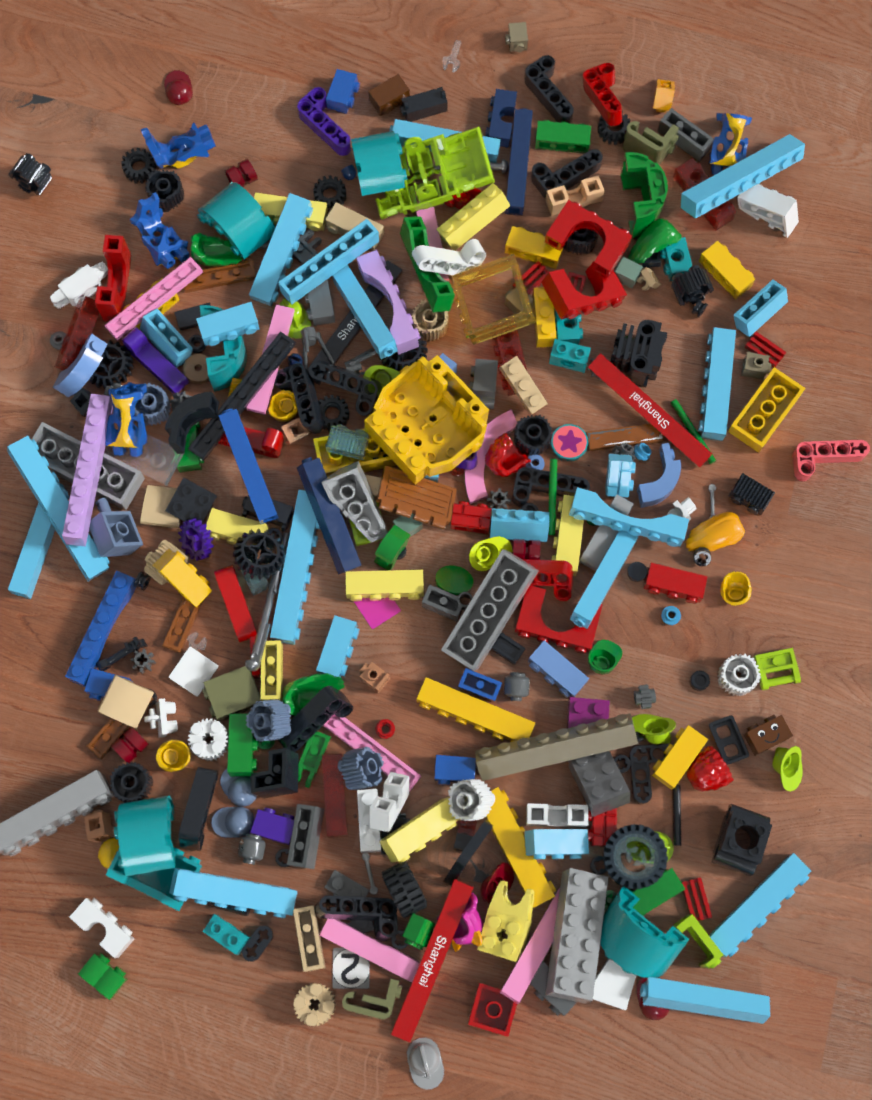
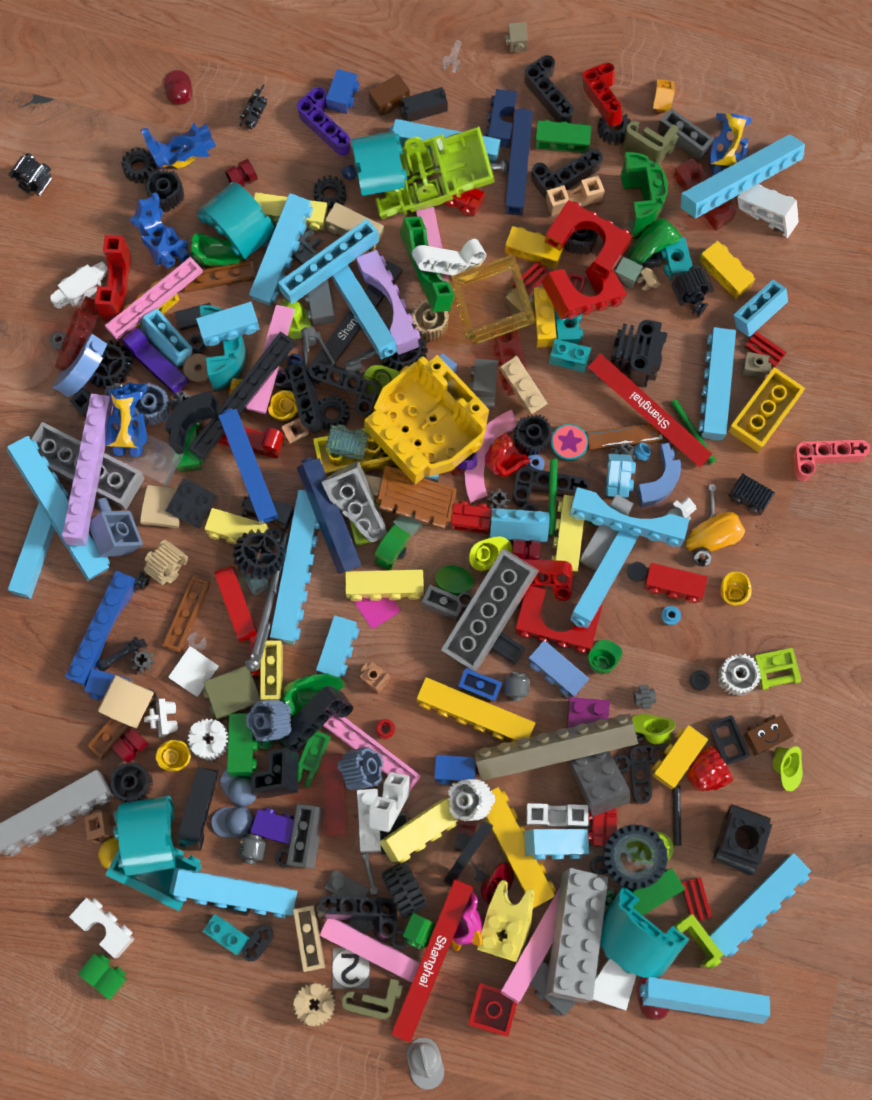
(183, 577): yellow brick -> none
(196, 539): dark purple gear -> none
(254, 109): none -> black hinge
(473, 217): light yellow brick -> none

